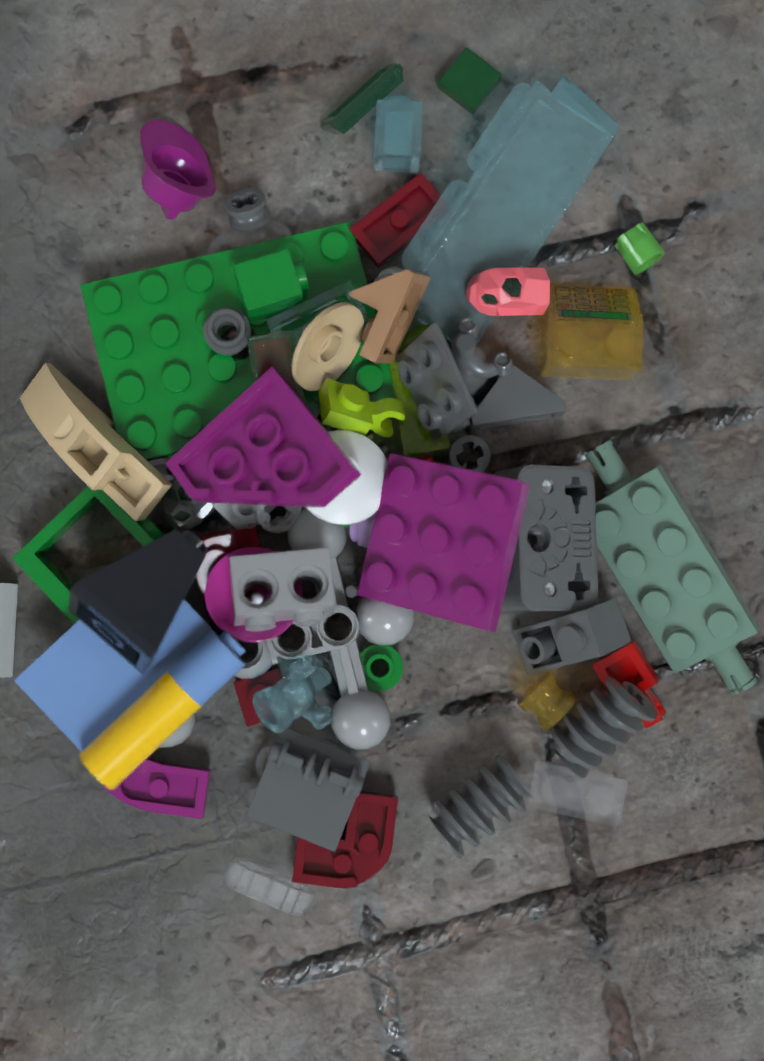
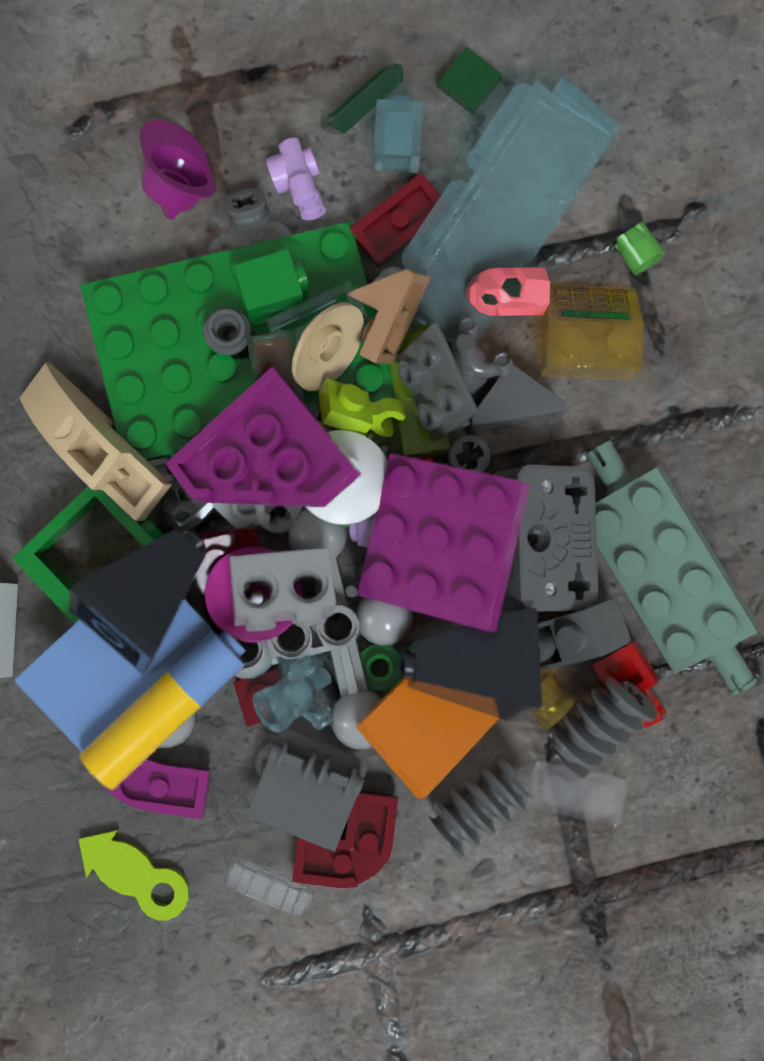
(132, 873): none -> lime brick
(294, 171): none -> lavender plate
(422, 735): none -> orange tile
(481, 667): none -> black slope

